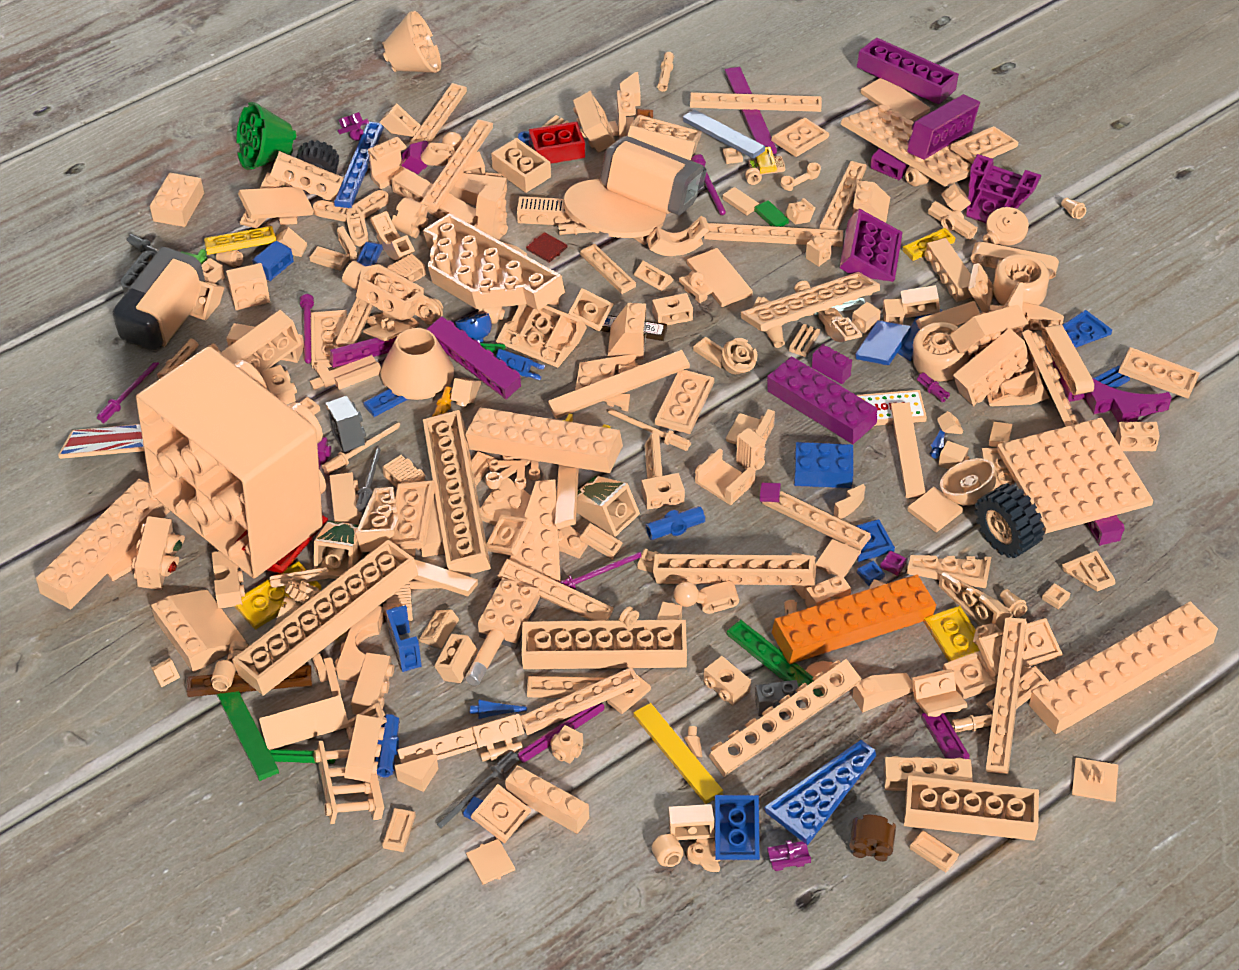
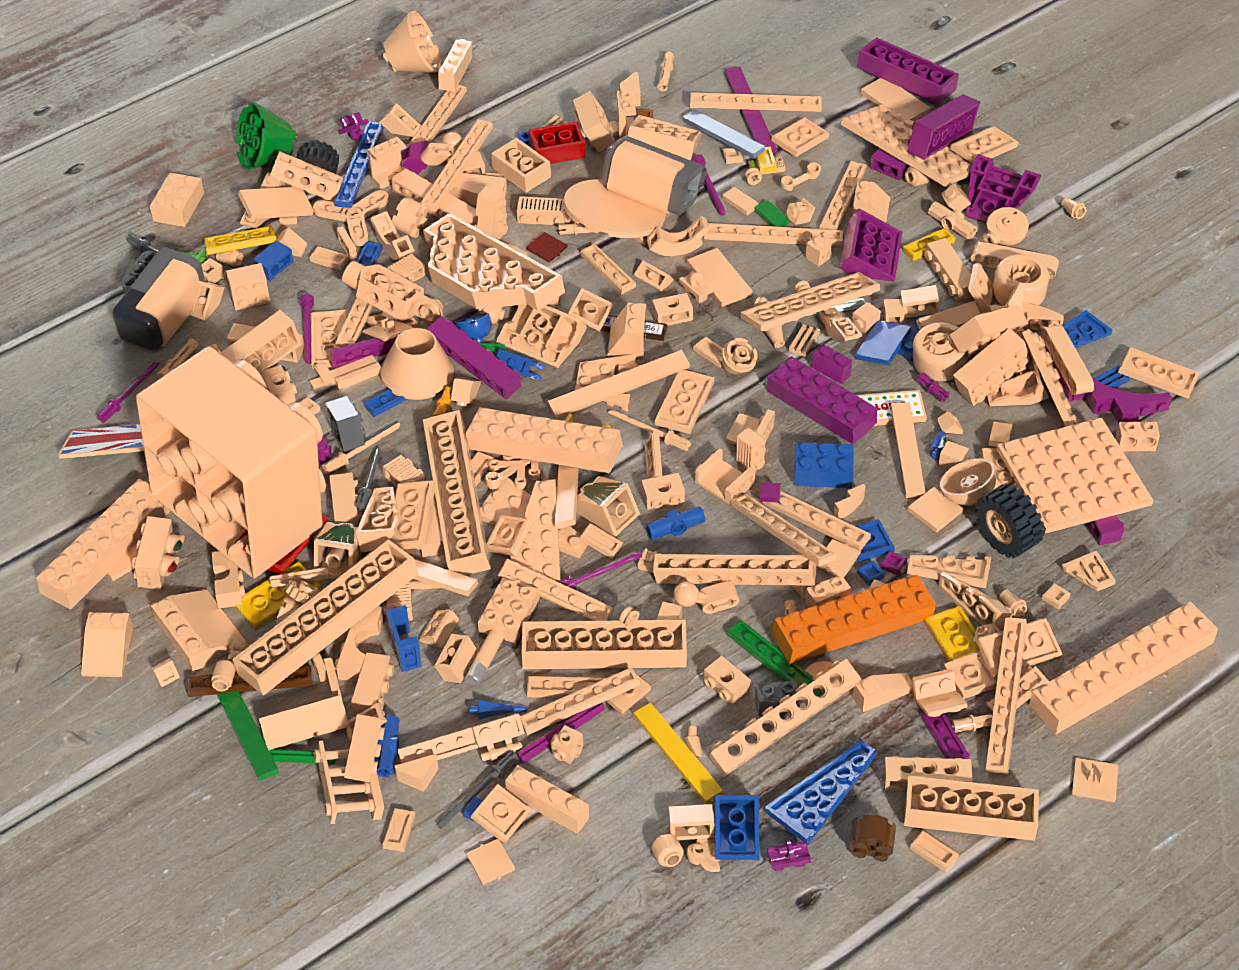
(106, 644): none -> light nougat slope
(455, 65): none -> light nougat brick
(783, 530): none -> light nougat tile

